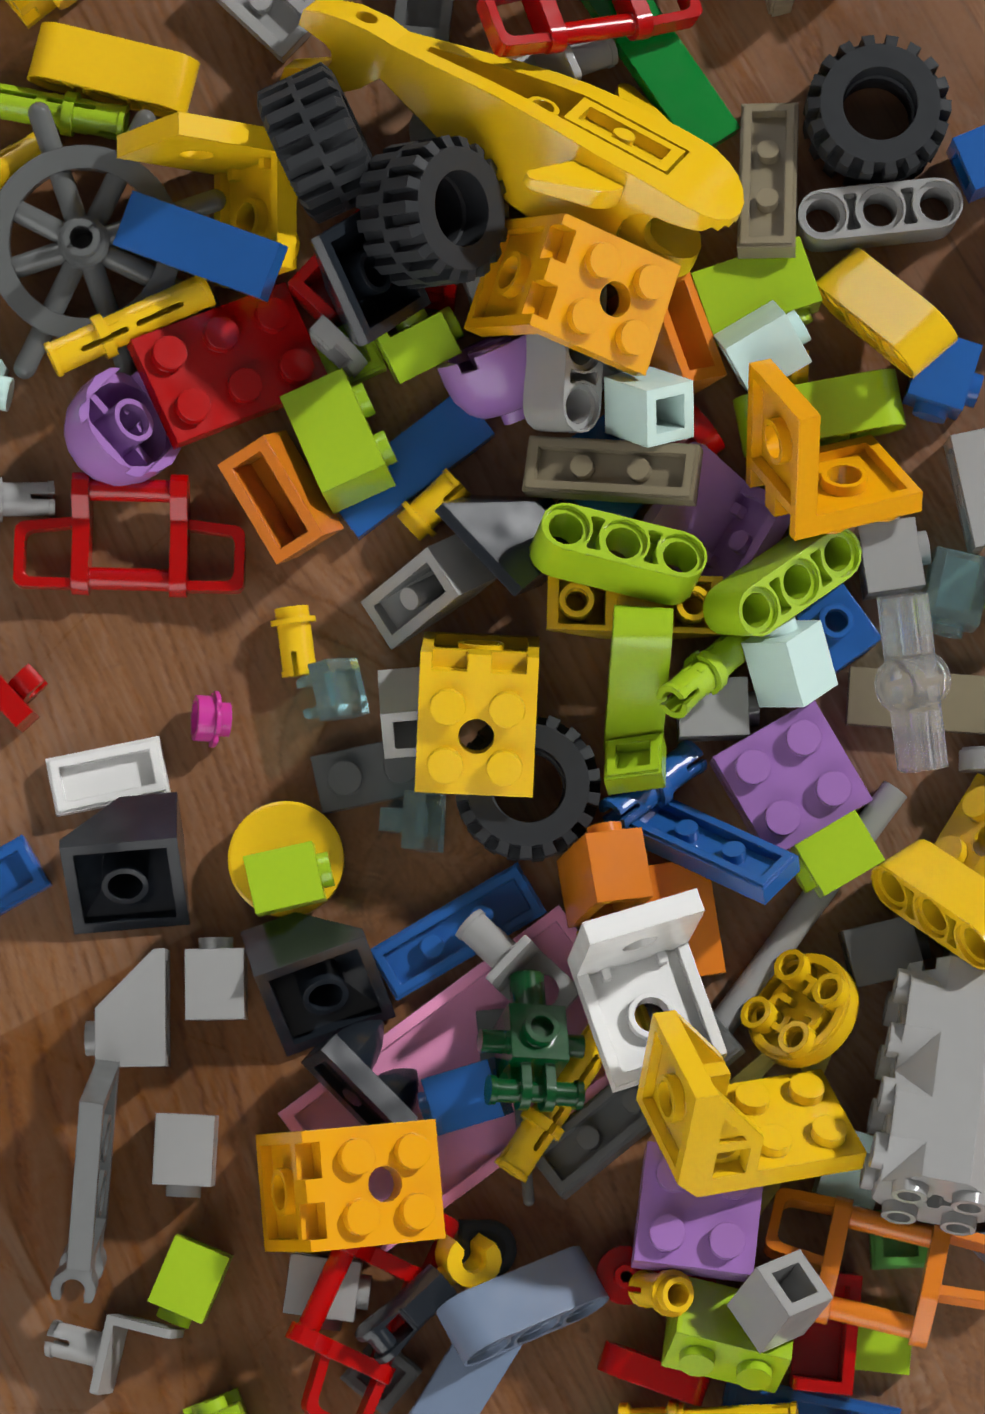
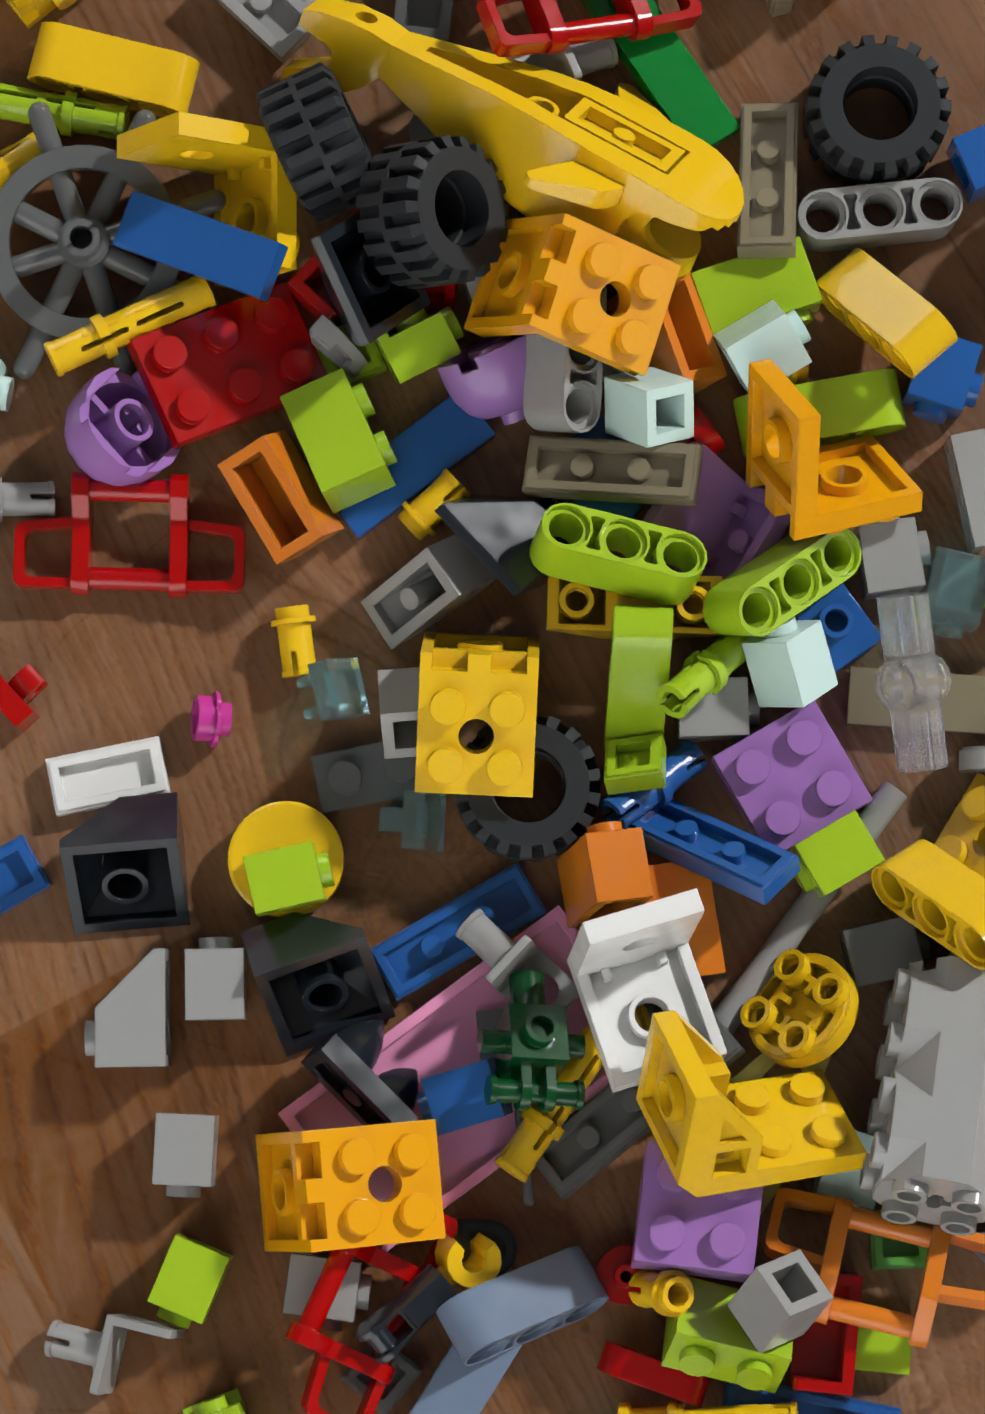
(85, 1254): dark grey tile -> none

